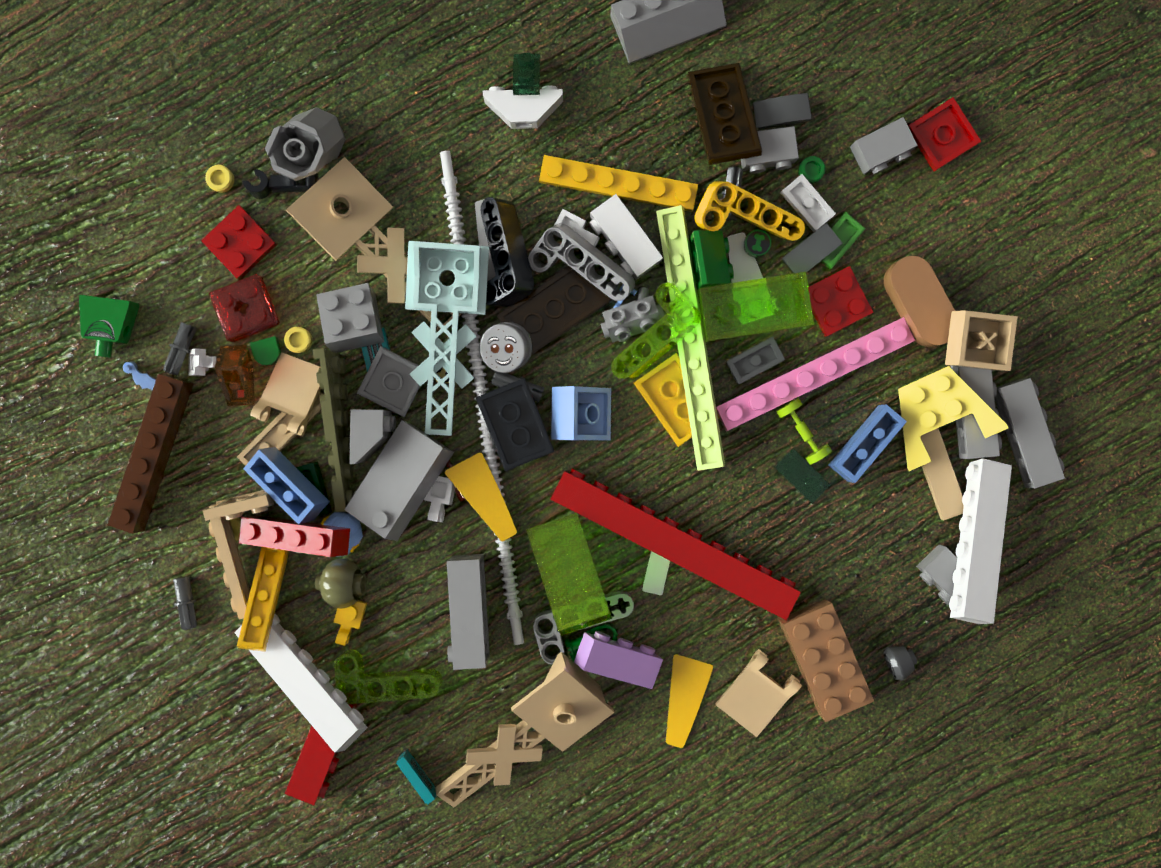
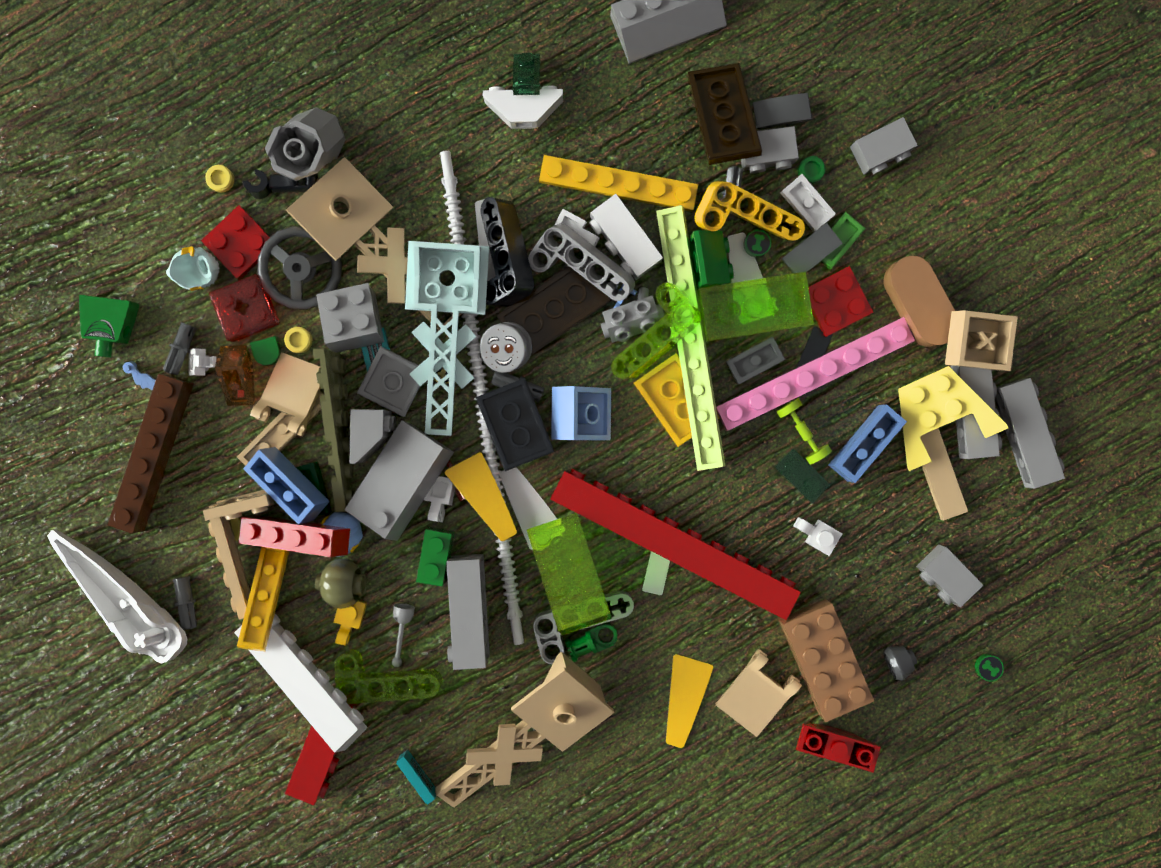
(121, 603): none -> white piece
(193, 268): none -> light aqua hair
(297, 267): none -> dark grey piece
(402, 614): none -> light grey hinge
(434, 556): none -> green brick
(525, 501): none -> white sticker
(618, 659): lavender brick -> none
(815, 346): none -> black sticker
(820, 535): none -> white plate
(838, 746): none -> red slope
(943, 134): red plate -> none
(980, 542): white brick -> none
(989, 667): none -> tile

